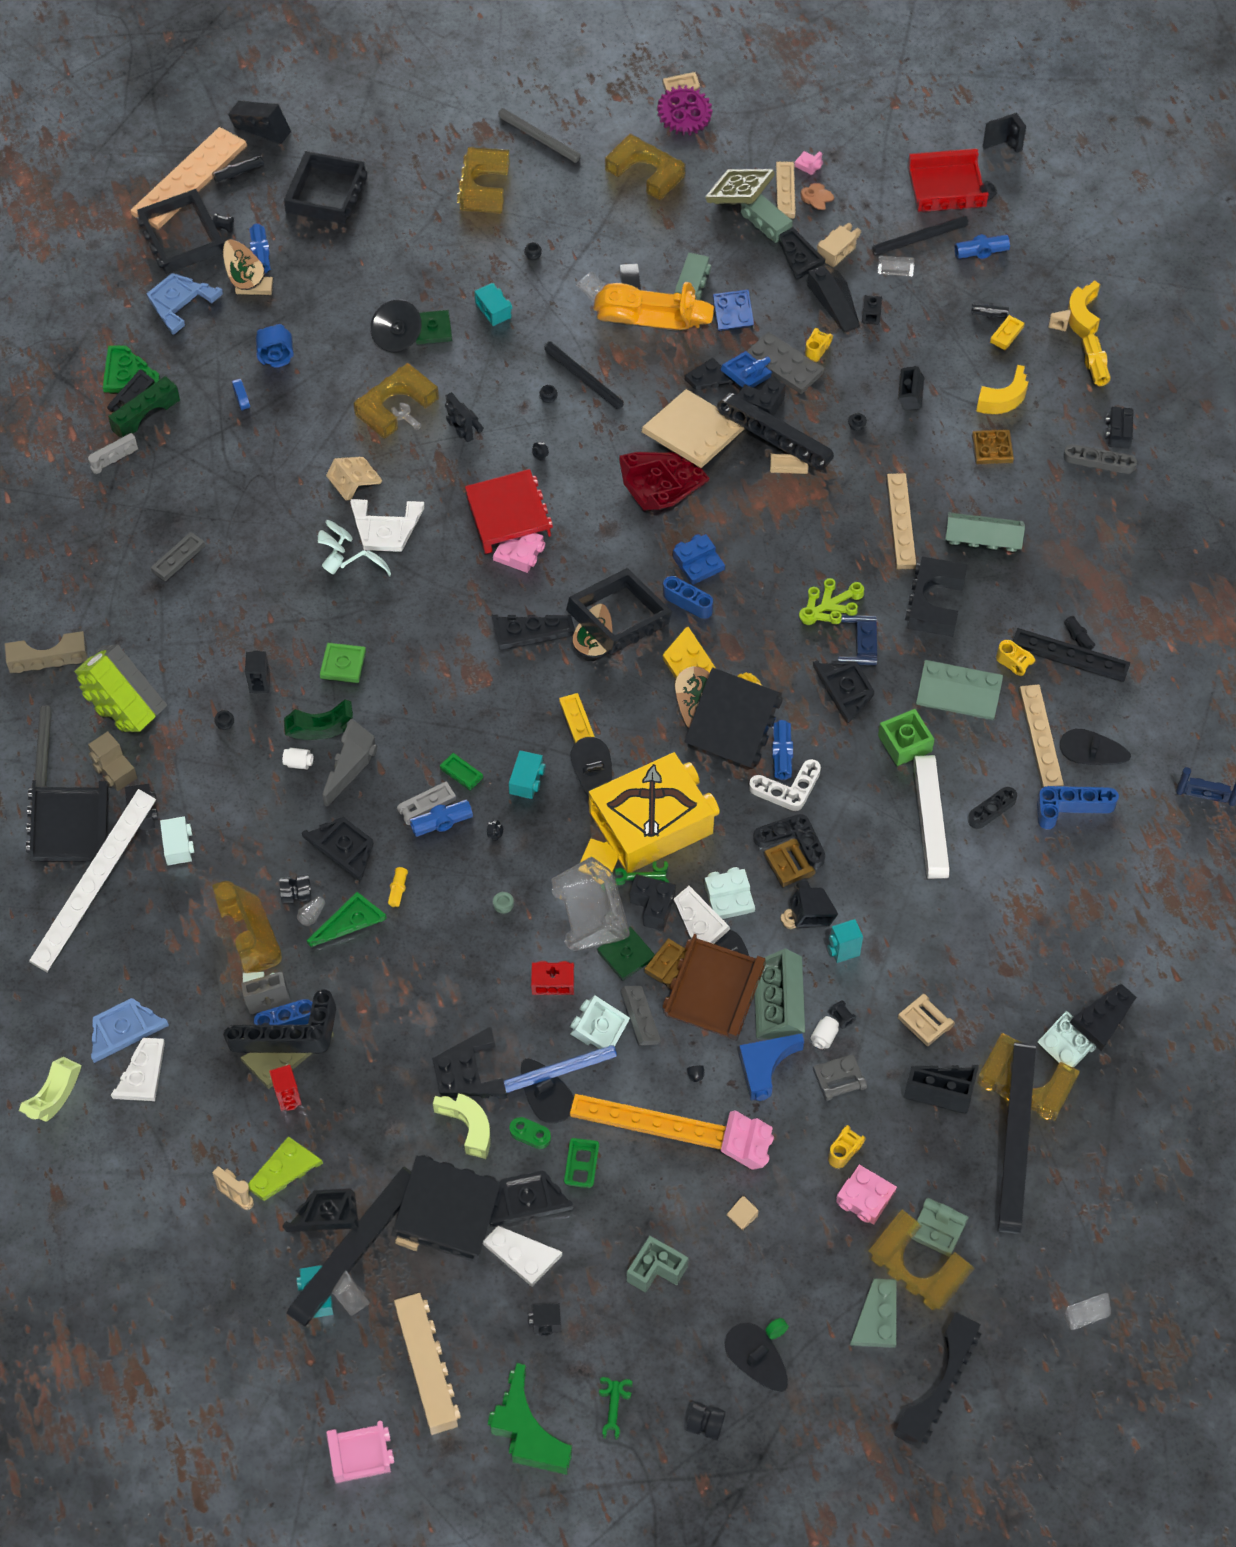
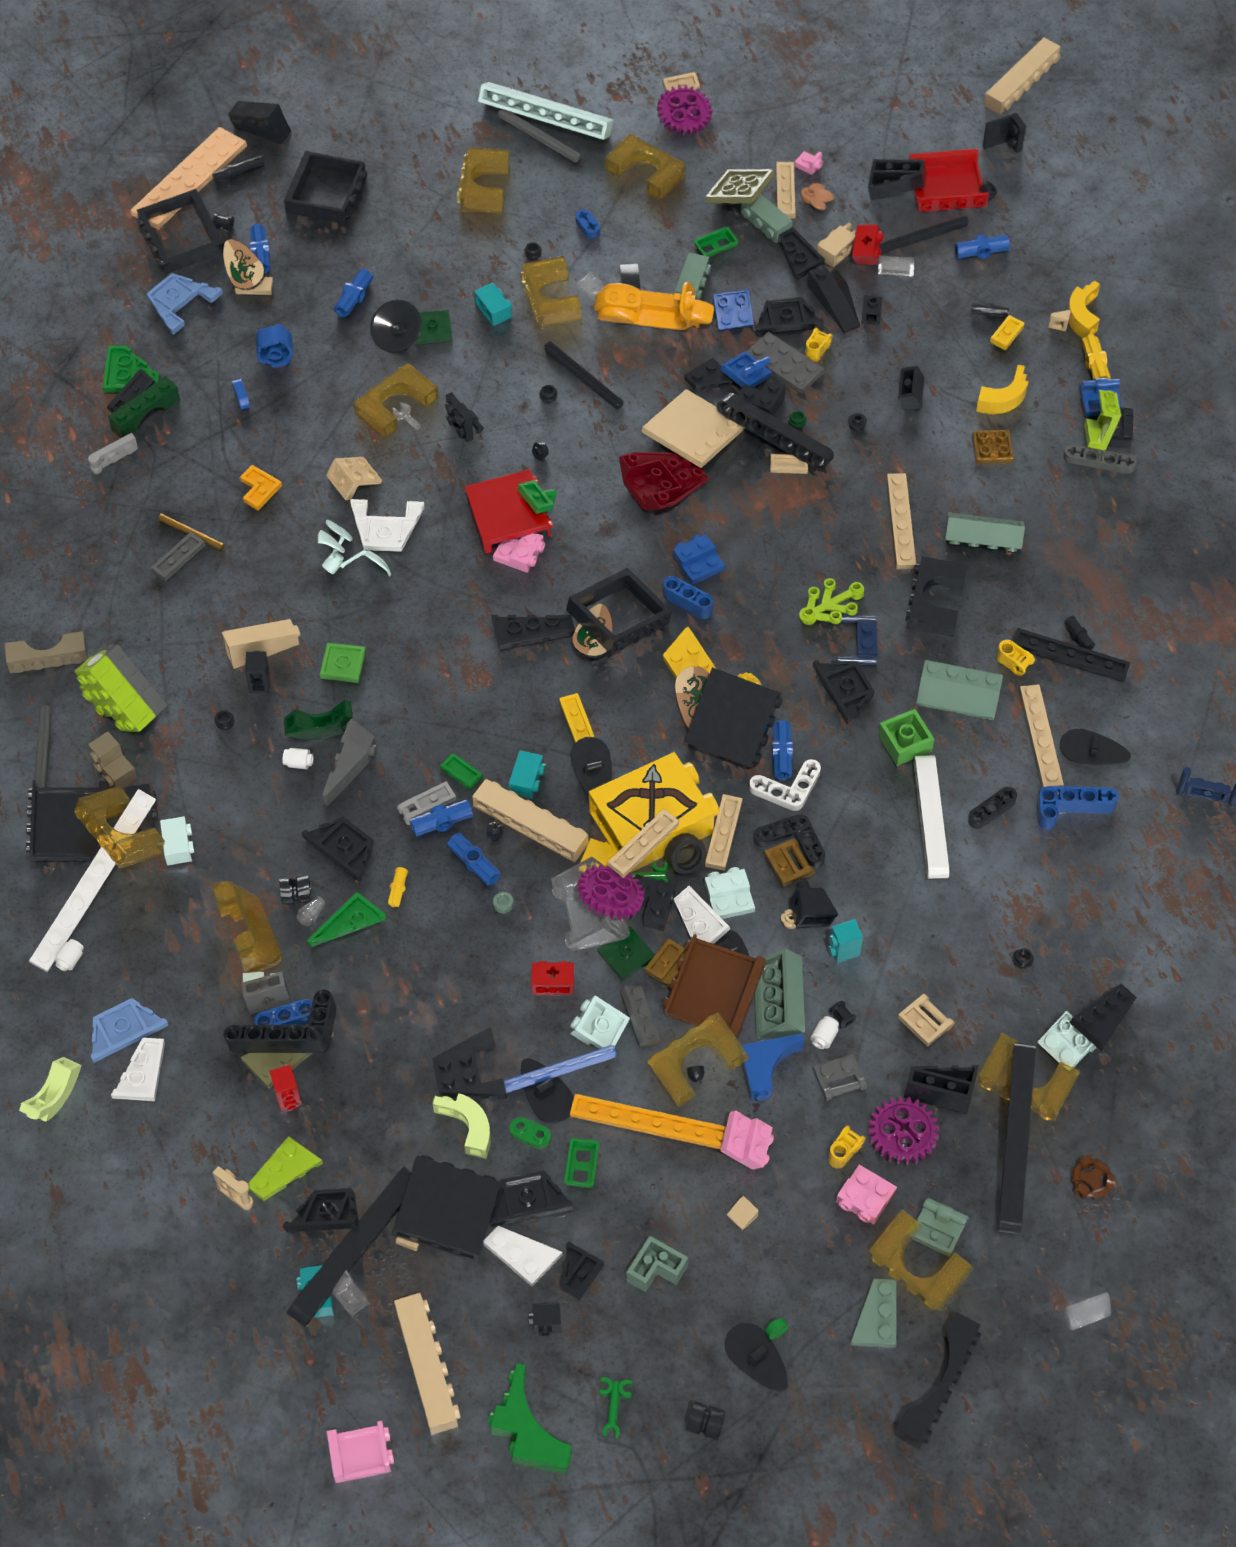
(69, 955): none -> white brick
(121, 847): none -> clear yellow arch
(185, 529): none -> pearl gold bar
(262, 485): none -> light orange plate
(266, 637): none -> tan slope
(353, 292): none -> blue piece
(465, 851): none -> blue piece
(530, 820): none -> tan brick
(538, 499): none -> green plate
(546, 110): none -> light aqua brick
(548, 310): none -> clear yellow arch
(579, 1270): none -> black wing
(584, 225): none -> blue beam
(610, 892): none -> magenta gear
(643, 843): none -> tan plate
(676, 845): none -> black tyre
(711, 240): none -> green piece
(711, 1033): none -> clear yellow arch
(723, 832): none -> tan plate
(787, 316): none -> black wing
(797, 419): none -> dark green plate
(867, 244): none -> red brick
(891, 1143): none -> magenta gear
(896, 176): none -> black wedge
(1022, 76): none -> tan brick
(1023, 953): none -> black plate
(1089, 394): none -> blue plate
(1091, 1178): none -> reddish brown piece
(1100, 432): none -> lime panel

